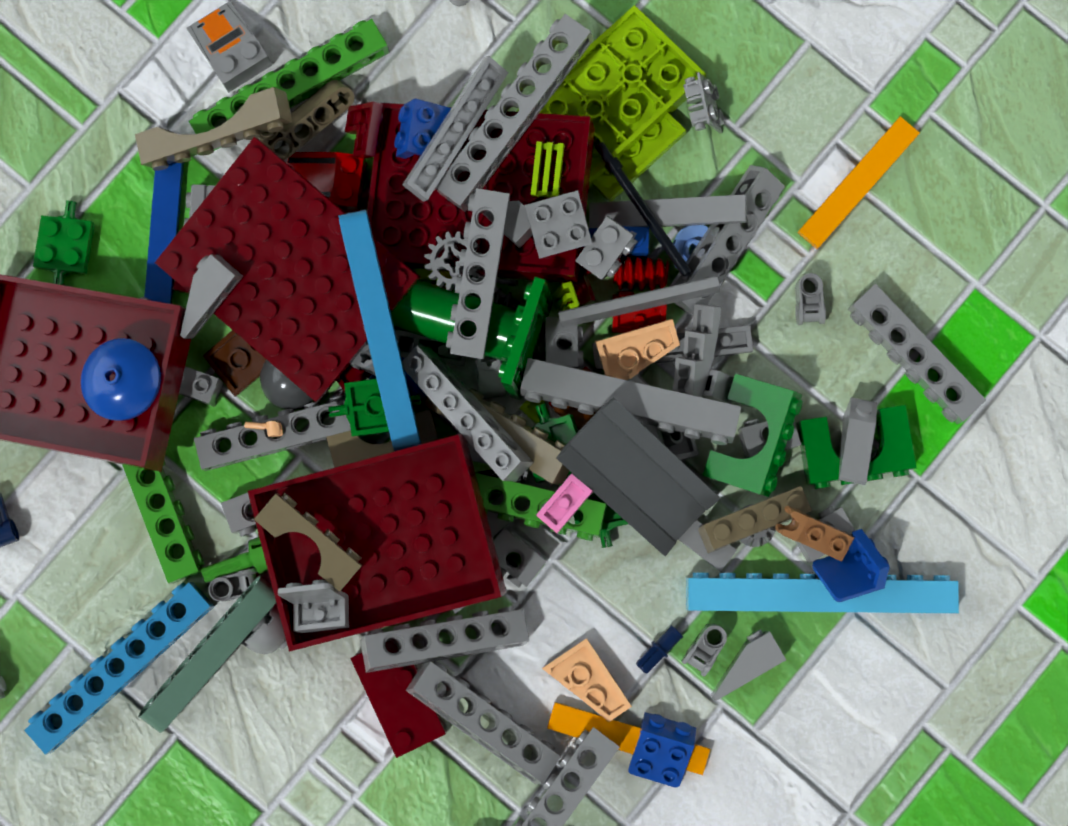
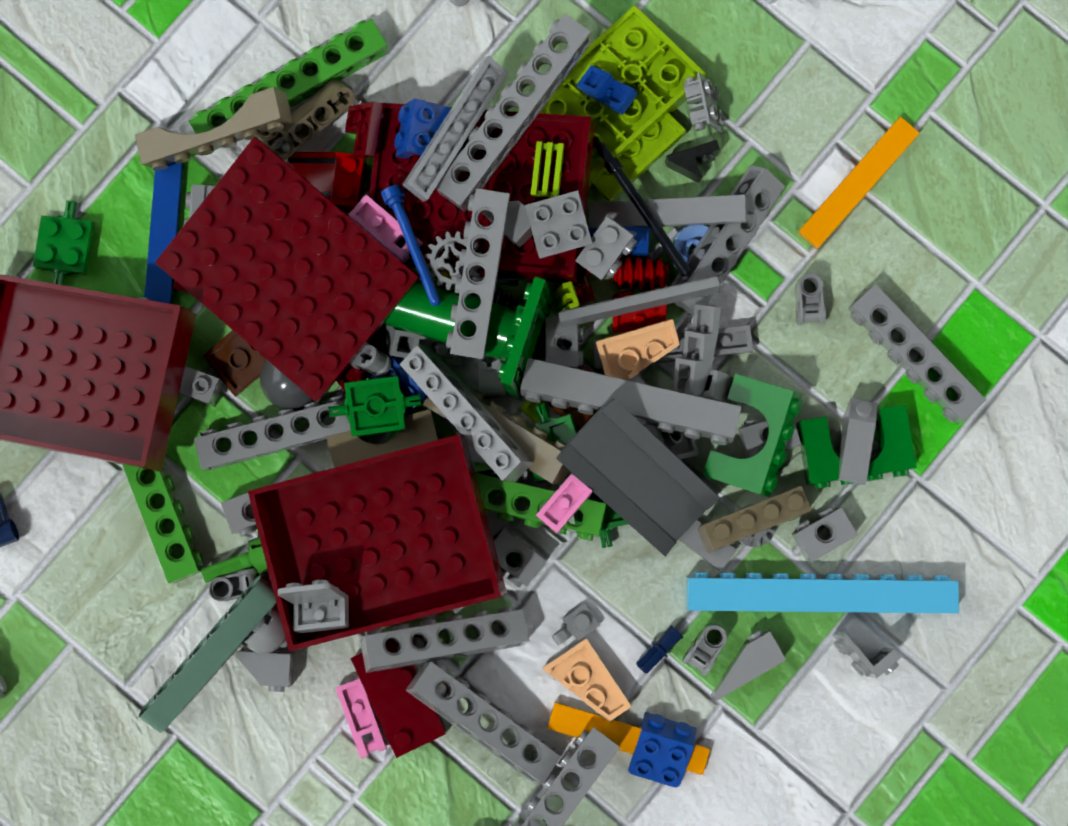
(41, 728): dark azure brick -> none
(134, 384): blue dish -> none
(208, 290): light grey slope -> none
(229, 46): light grey slope -> none
(269, 669): none -> light grey slope
(274, 428): light nougat hand -> none
(336, 563): dark tan arch -> none
(360, 717): none -> bright pink plate
(379, 329): dark azure beam -> none
(381, 226): none -> bright pink plate
(394, 198): none -> blue piece
(577, 623): none -> light grey plate
(606, 90): none -> blue slope
(686, 160): none -> pearl dark grey slope
(815, 534): medium nougat plate -> none
(859, 572): blue bracket -> none
(881, 663): none -> light grey bracket

